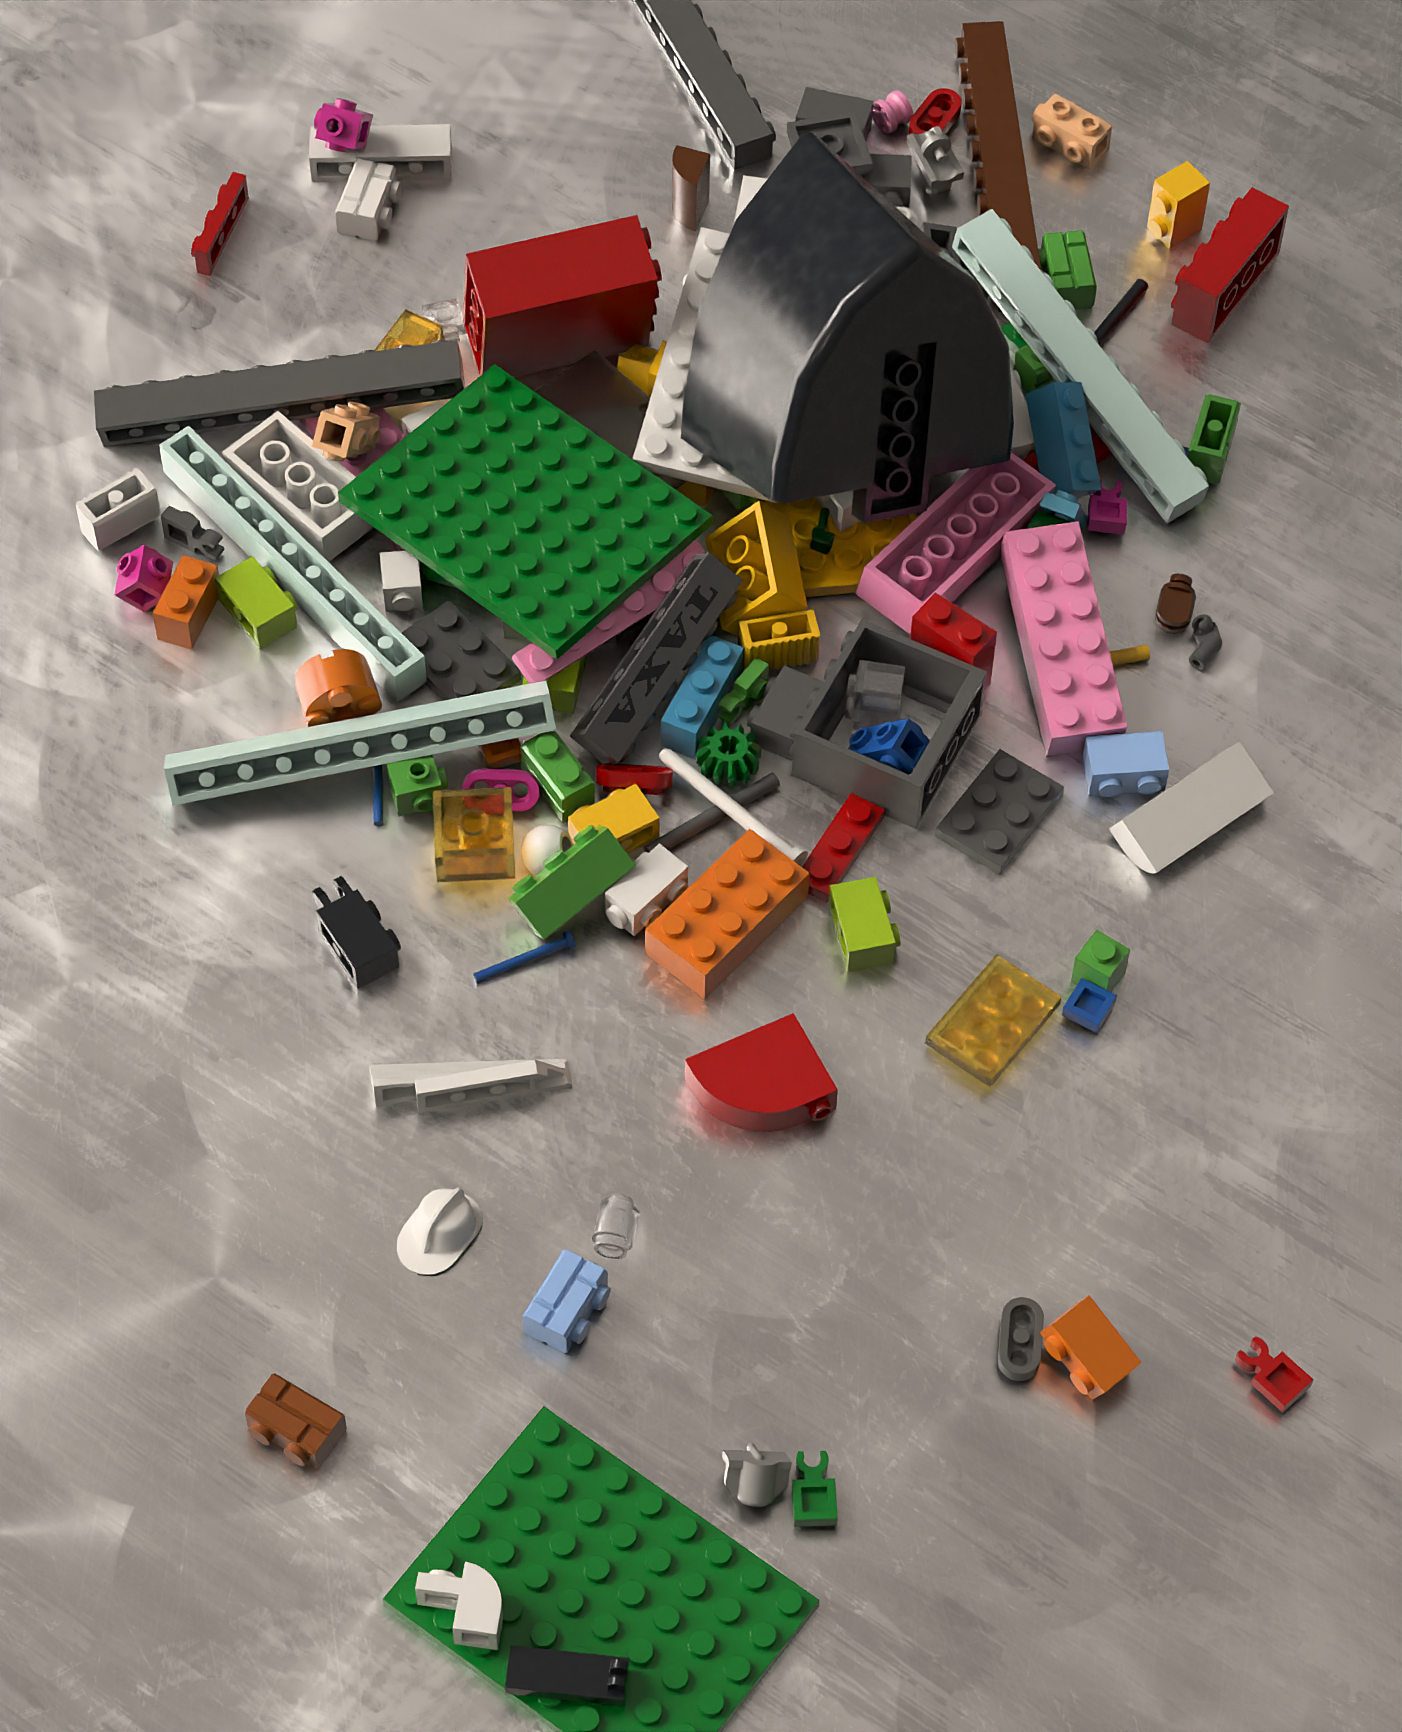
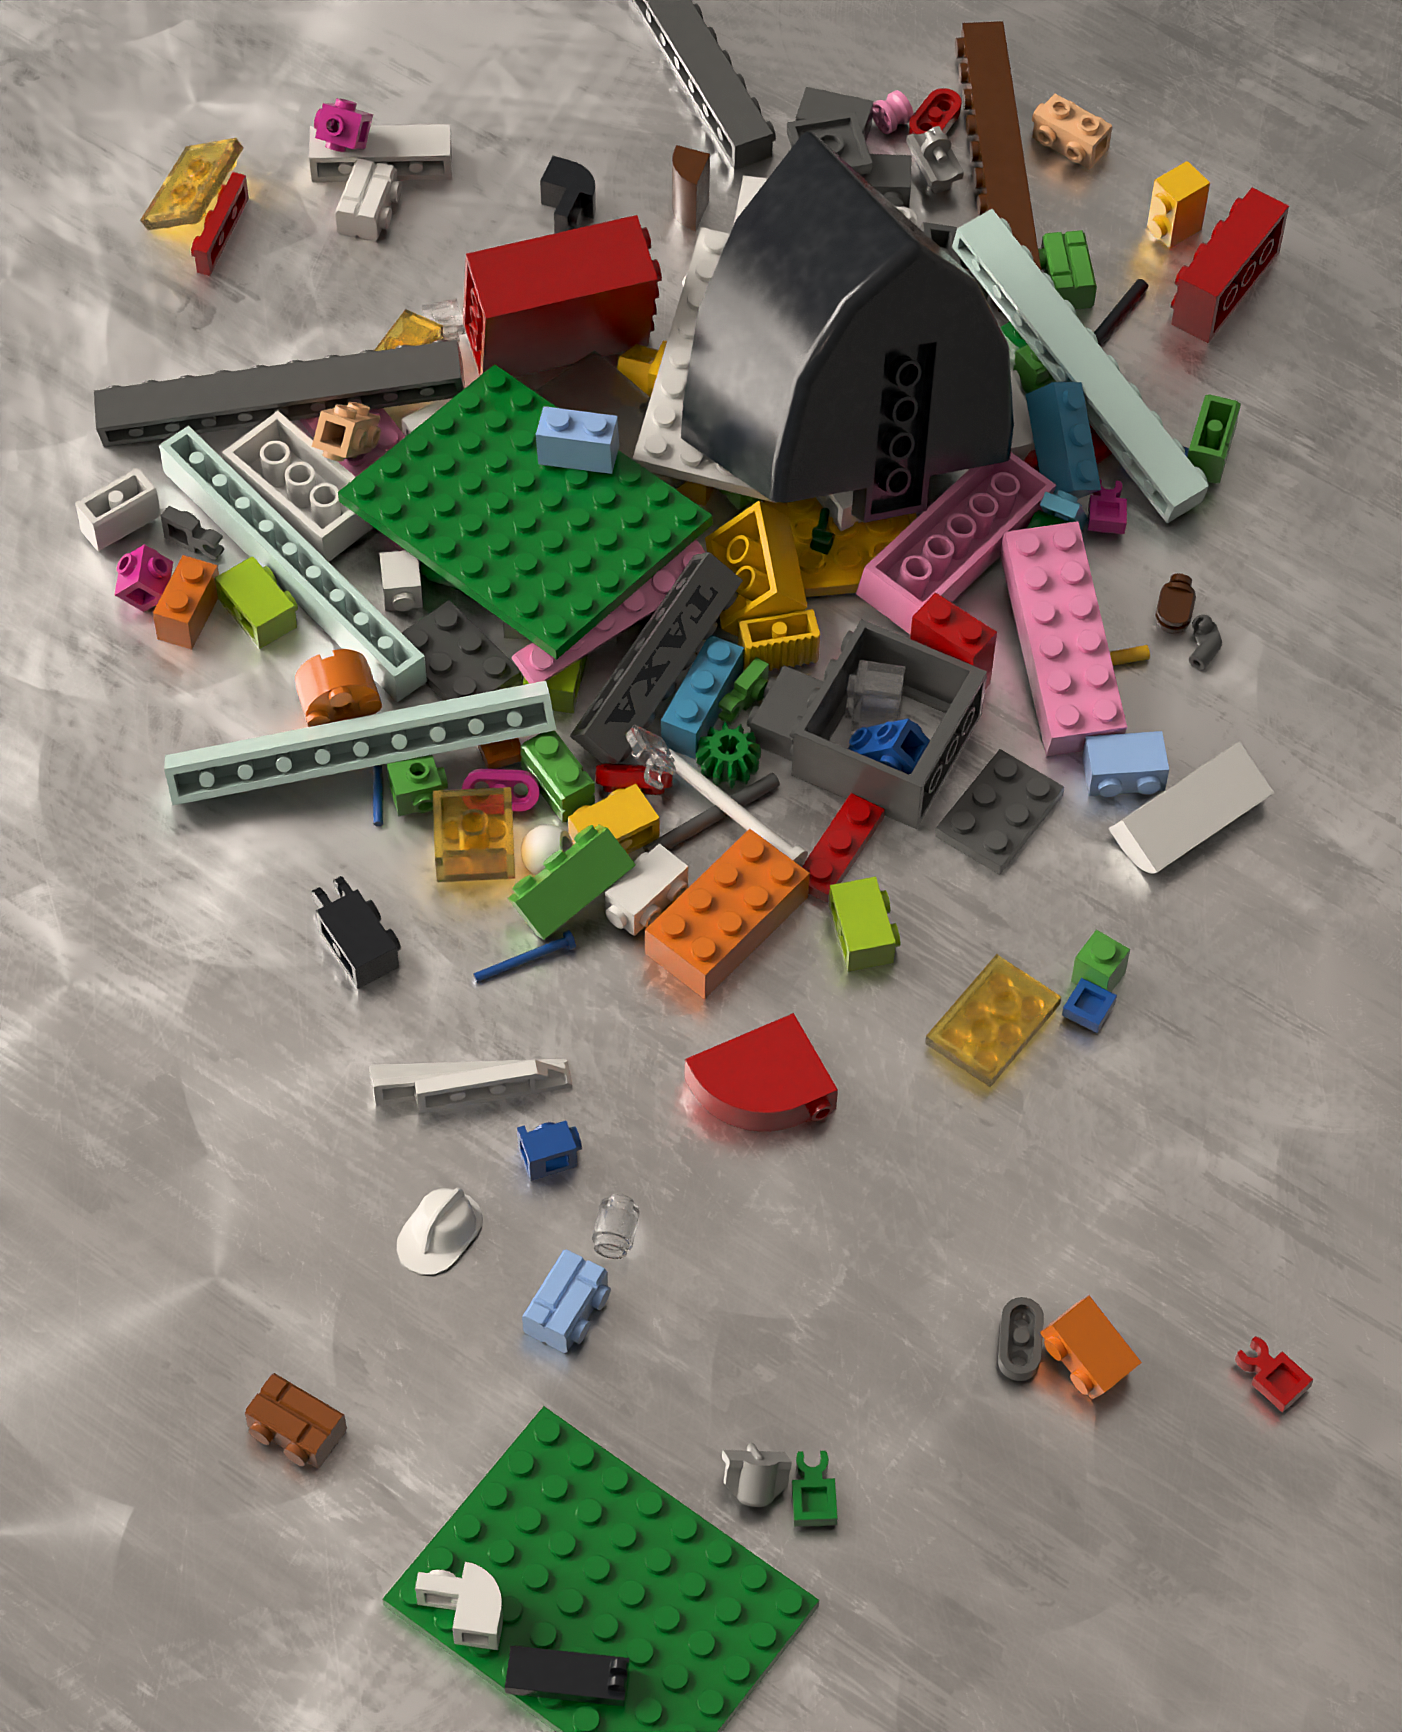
(192, 184): none -> clear yellow plate
(548, 1148): none -> blue brick
(569, 190): none -> black brick
(577, 440): none -> light blue brick
(652, 753): none -> clear plate

